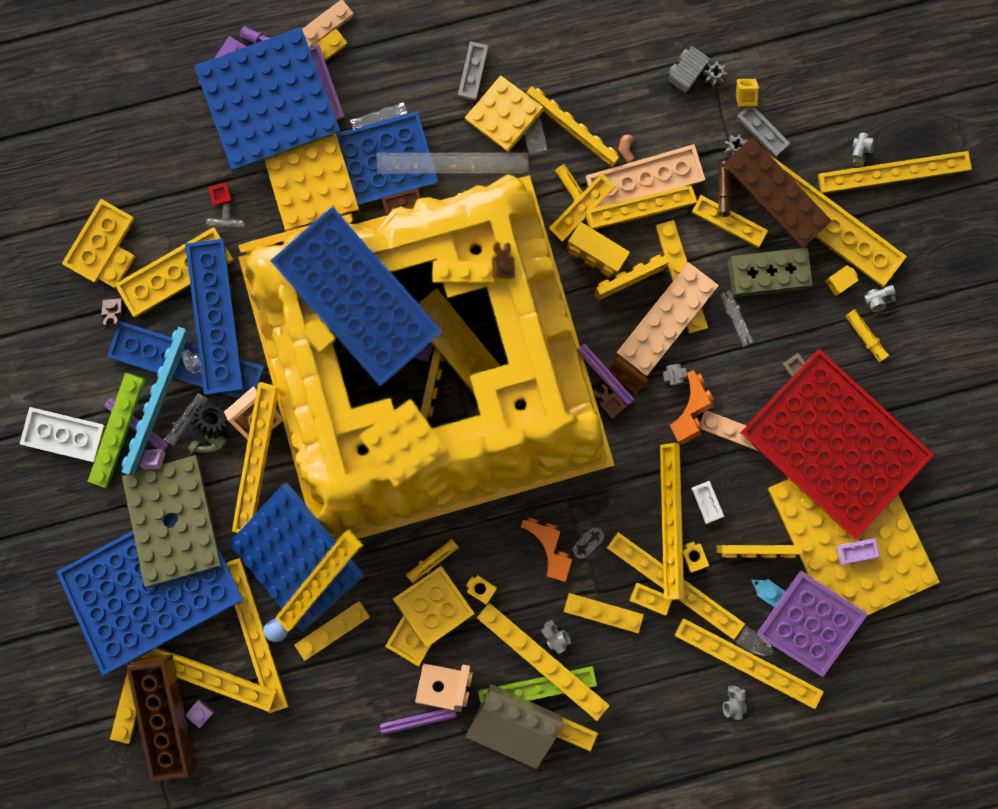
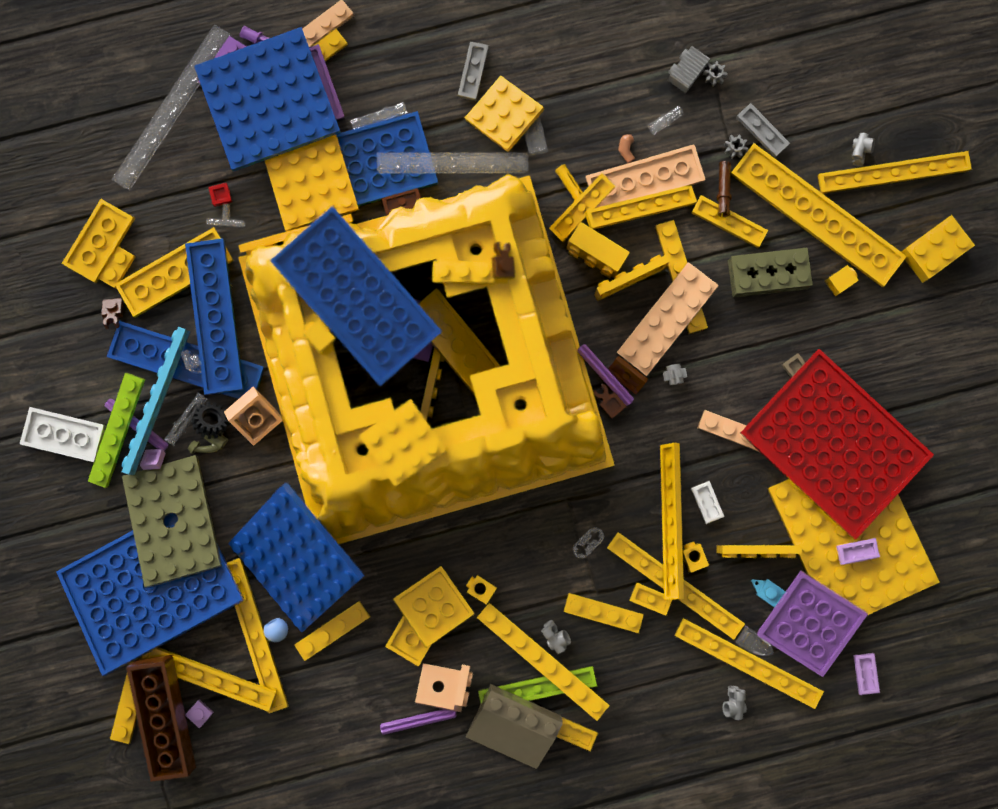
(168, 111): none -> clear plate
(255, 454): yellow plate -> none
(319, 580): yellow plate -> none
(430, 562): yellow pin -> none
(548, 535): orange arch -> none
(579, 131): yellow plate -> none
(665, 120): none -> clear axle
(687, 426): orange arch -> none
(736, 317): clear pin -> none
(747, 92): yellow brick -> none
(776, 193): reddish brown brick -> none
(866, 674): none -> lavender plate
(867, 336): yellow pin -> none
(877, 299): light grey plate -> none
(937, 248): none -> yellow brick

